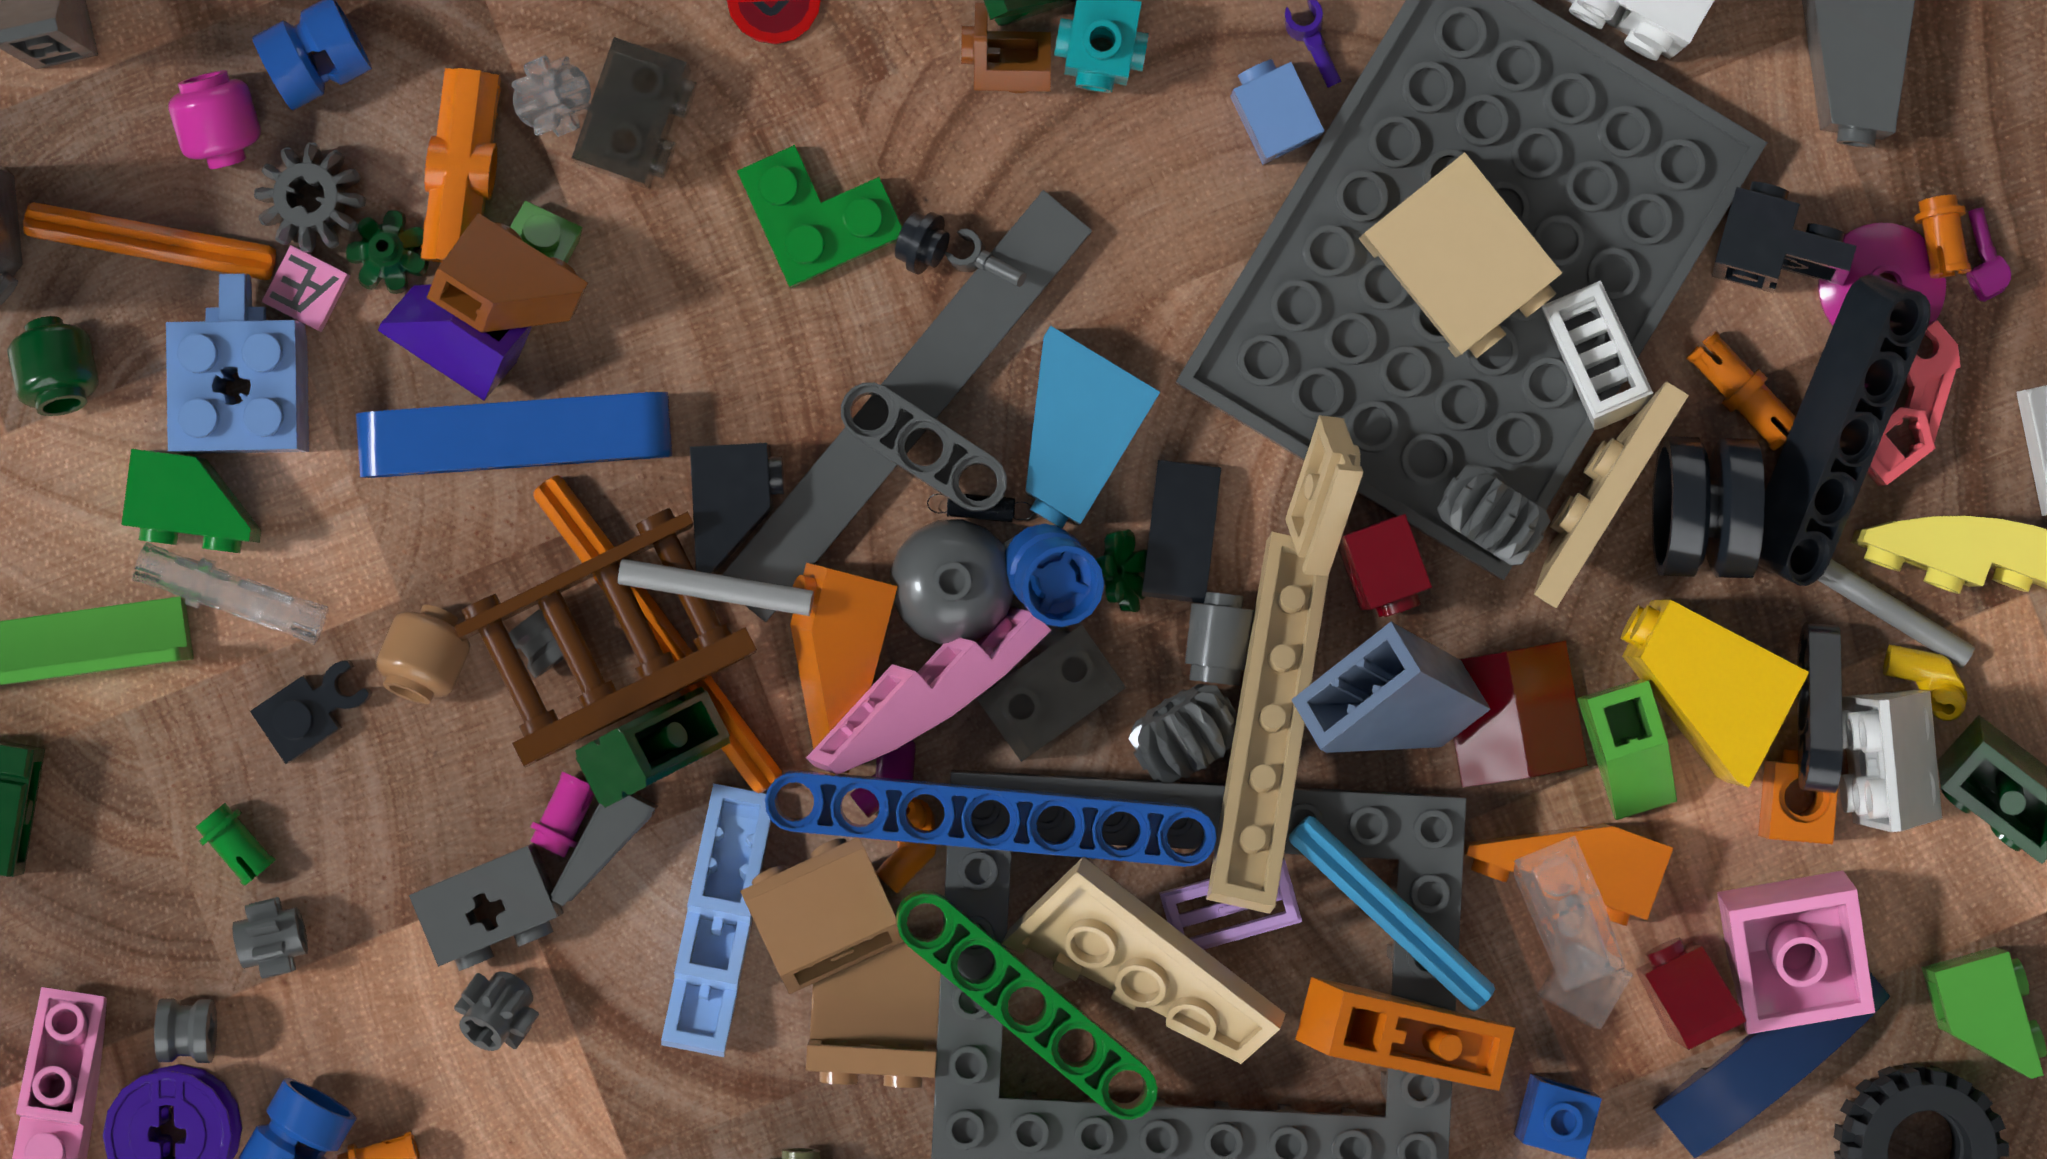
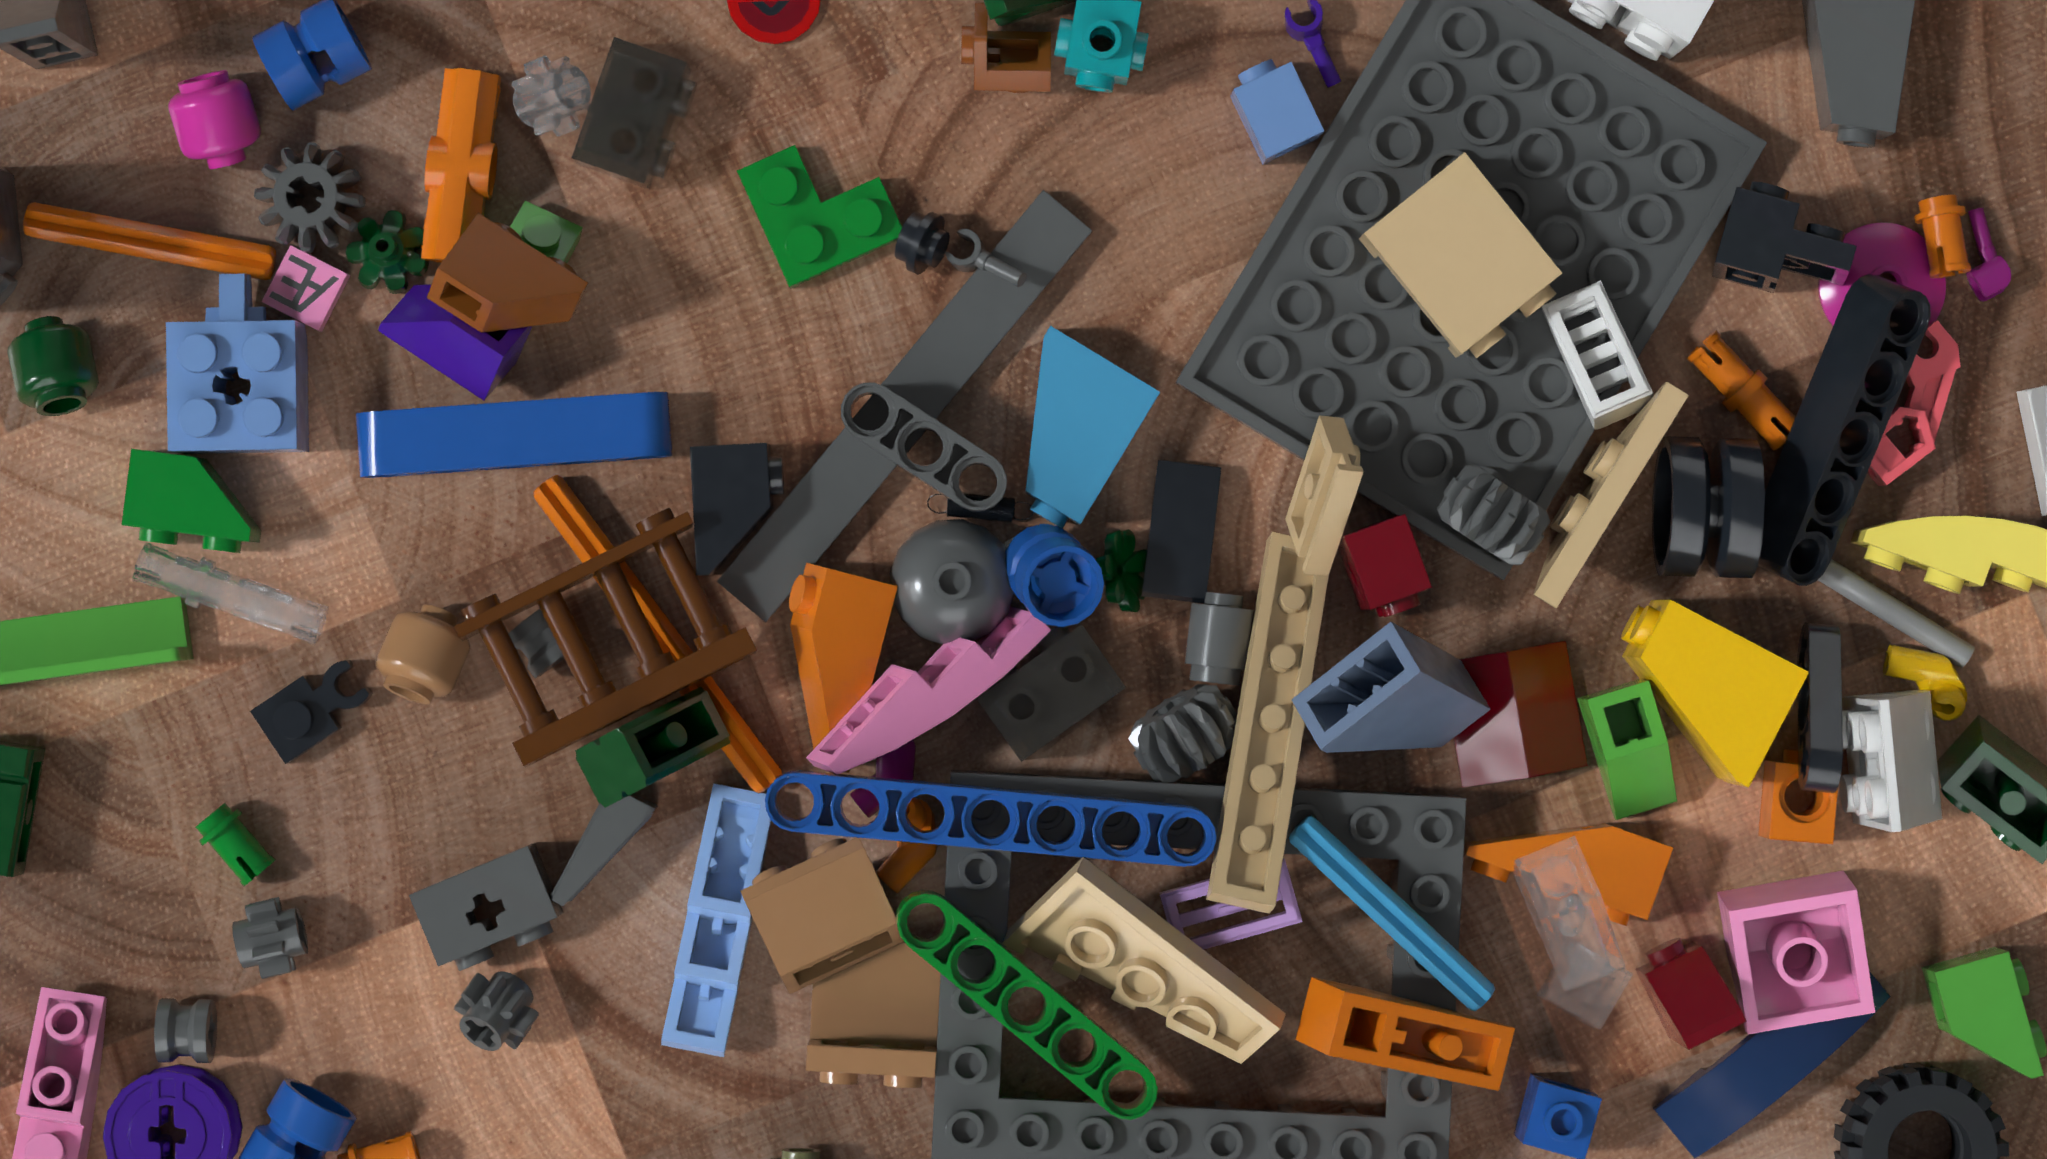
(563, 815): dark pink pin -> none
(715, 587): light grey bar -> none

